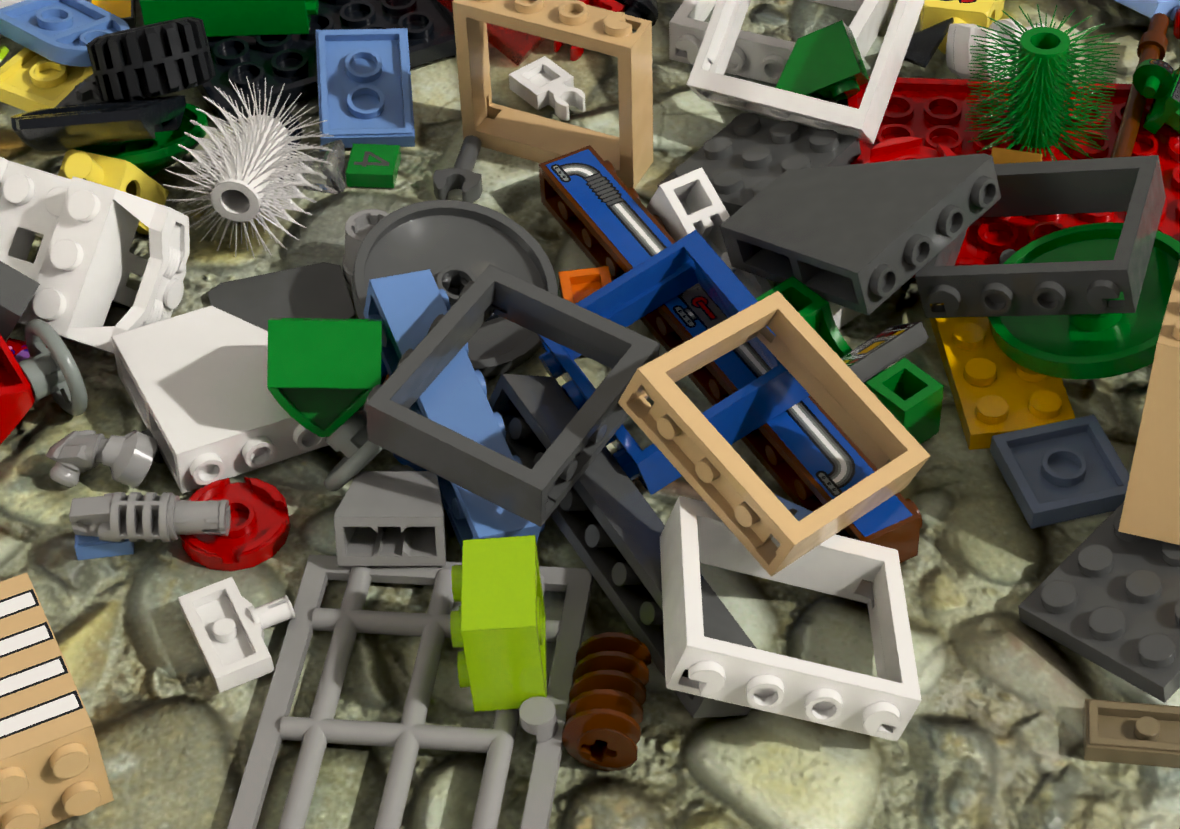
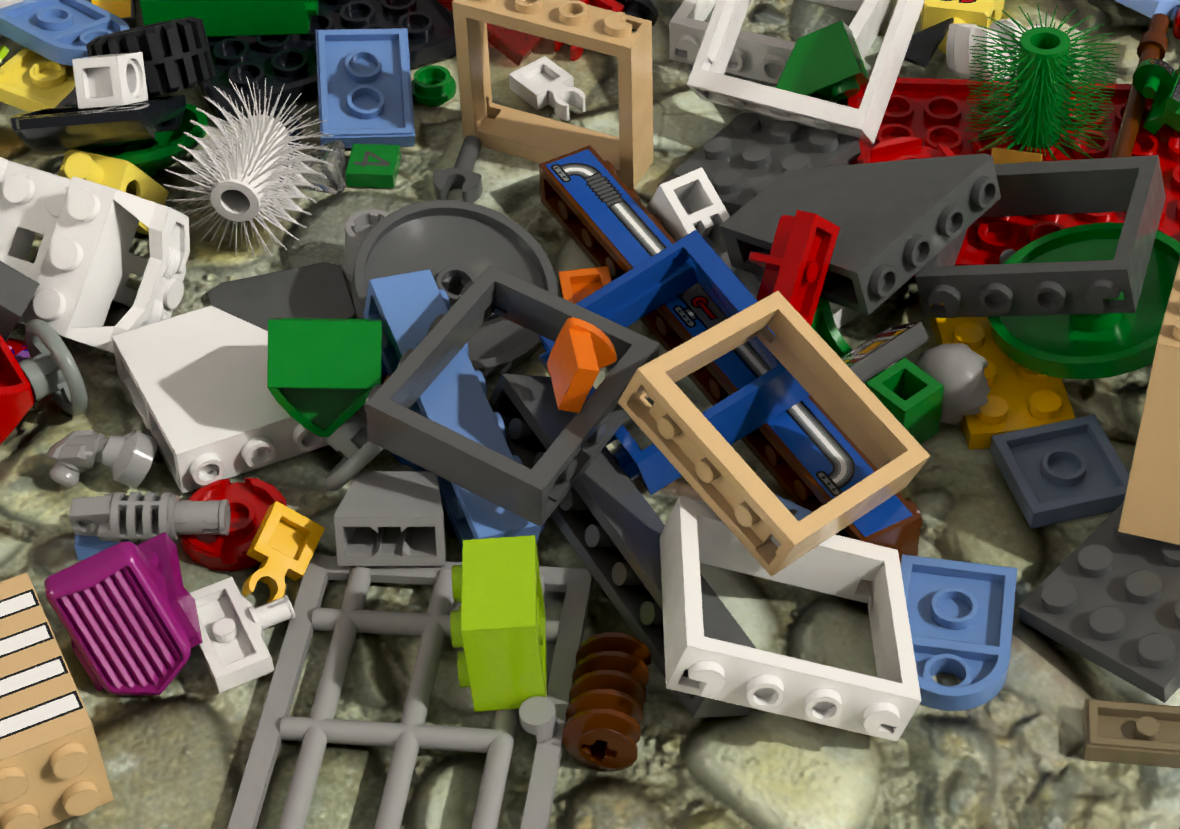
(110, 80): none -> white brick
(128, 615): none -> magenta piece
(283, 547): none -> yellow plate
(433, 86): none -> green plate
(576, 362): none -> orange tile
(798, 261): none -> red panel
(959, 627): none -> medium blue tile
(962, 377): none -> light grey hair

